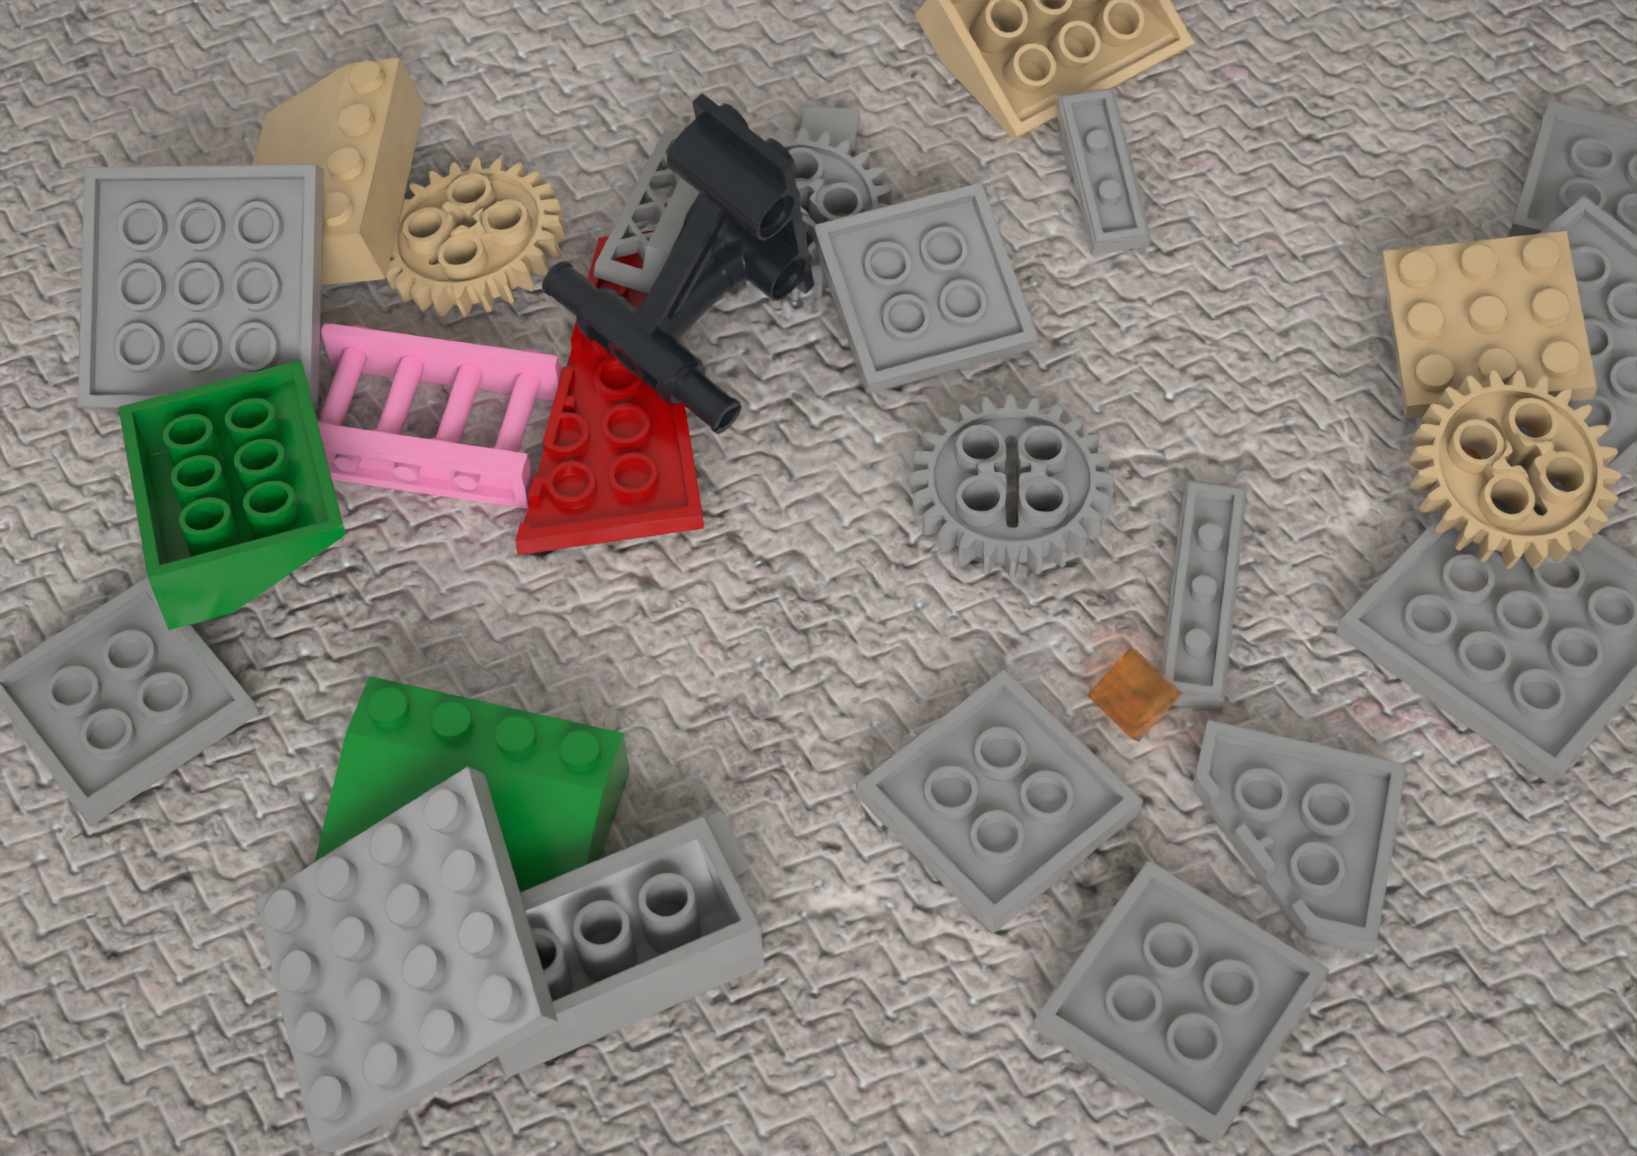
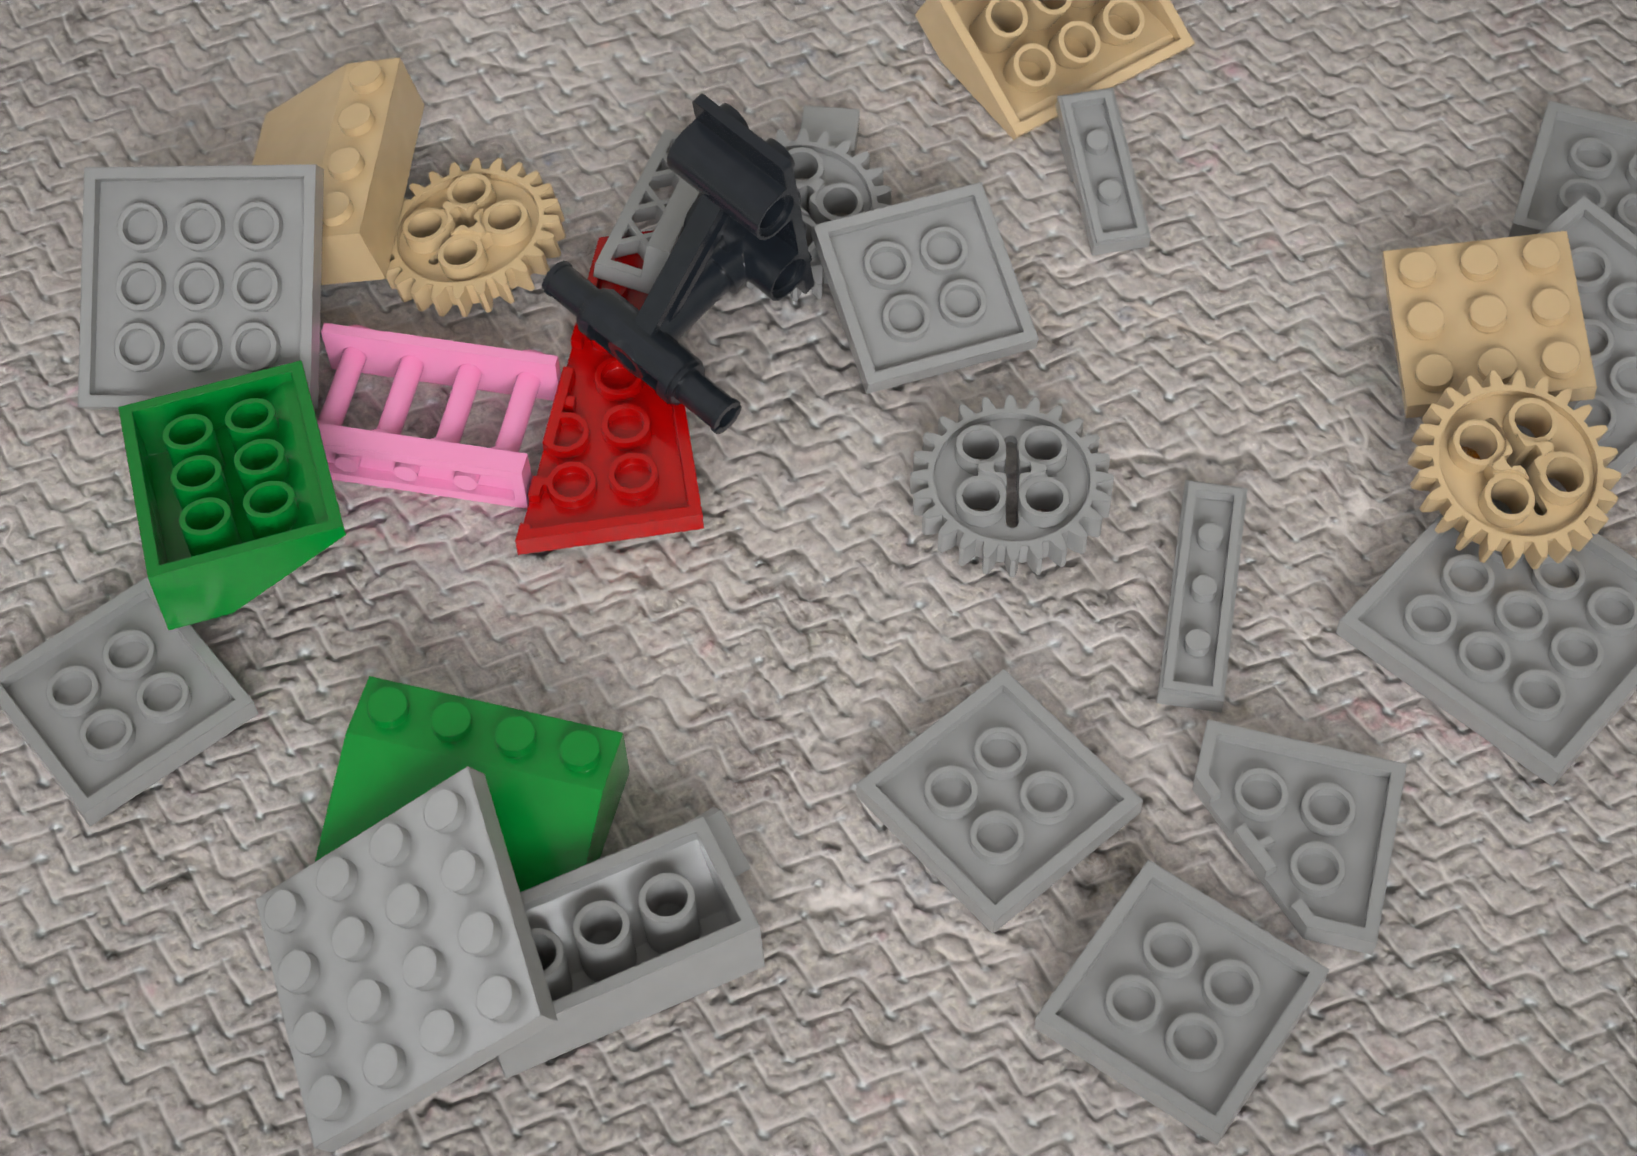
(1134, 694): clear orange tile -> none

